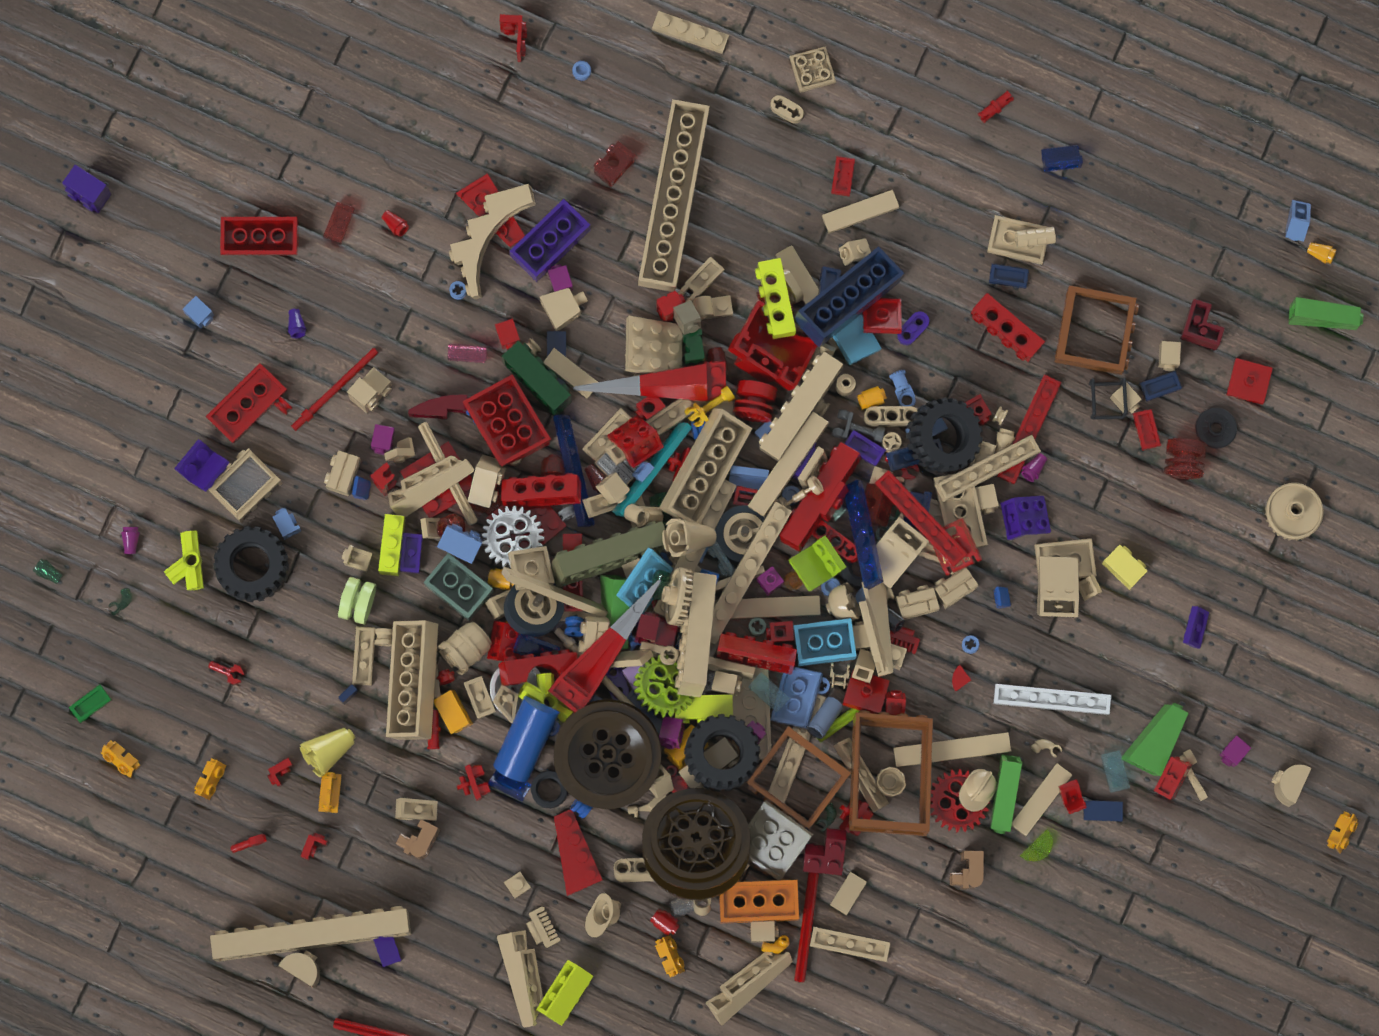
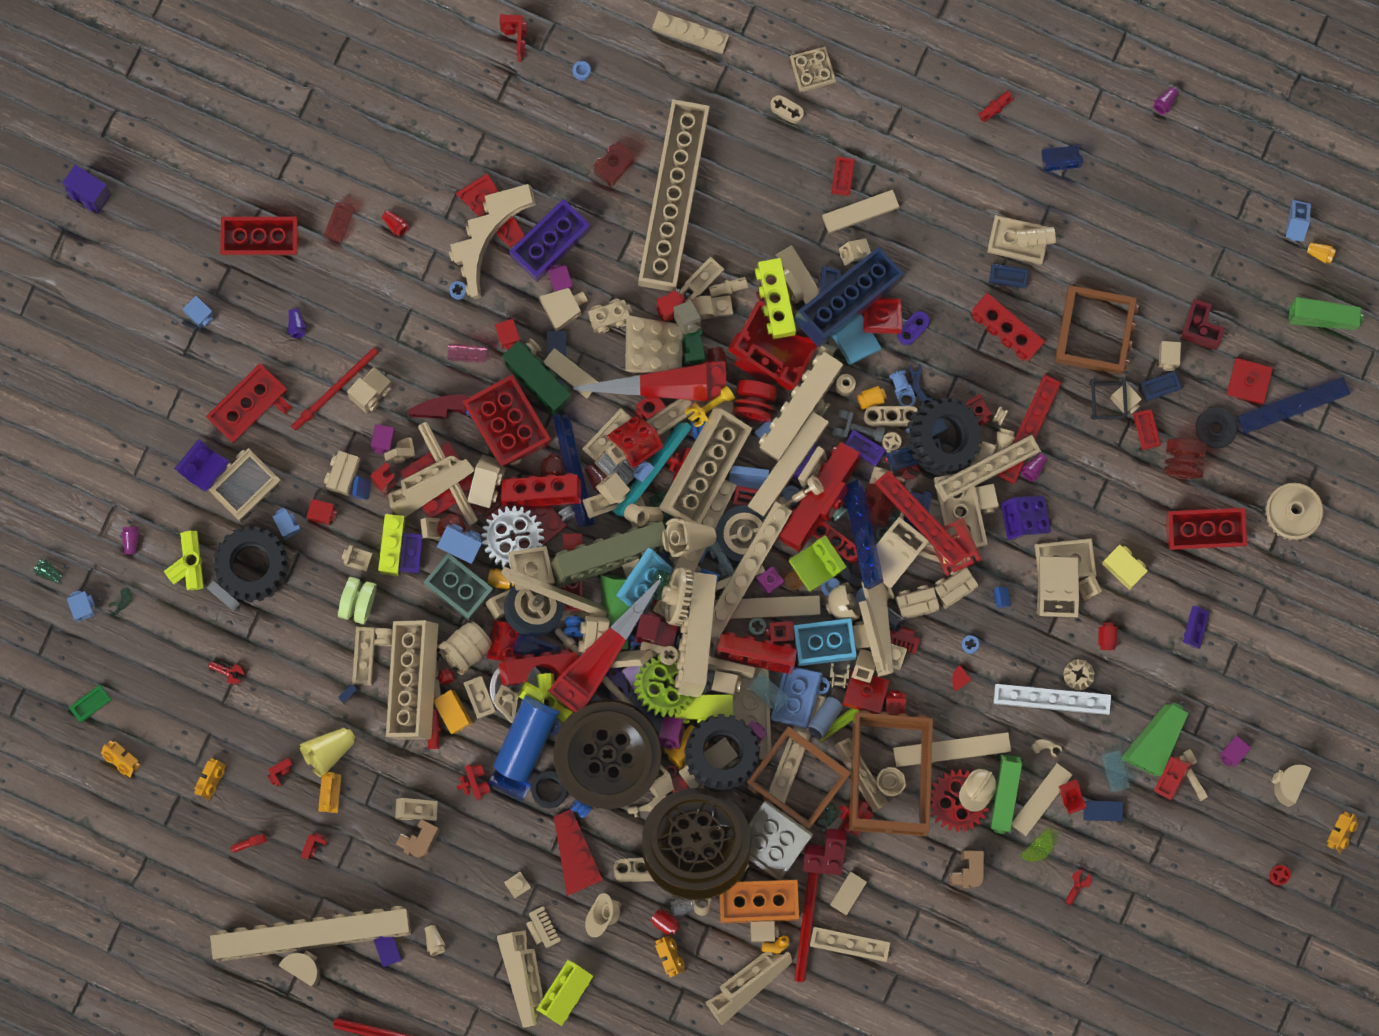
(81, 605): none -> medium blue brick
(222, 595): none -> light grey beam
(321, 512): none -> red brick
(434, 942): none -> tan cone
(609, 316): none -> tan brick
(728, 287): none -> tan pin
(915, 385): none -> dark blue piece
(1070, 677): none -> tan gear
(1077, 886): none -> red bar
(1107, 636): none -> red brick
(1164, 102): none -> magenta cone
(1206, 528): none -> red brick
(1282, 872): none -> red wheel
(1293, 405): none -> clear blue plate

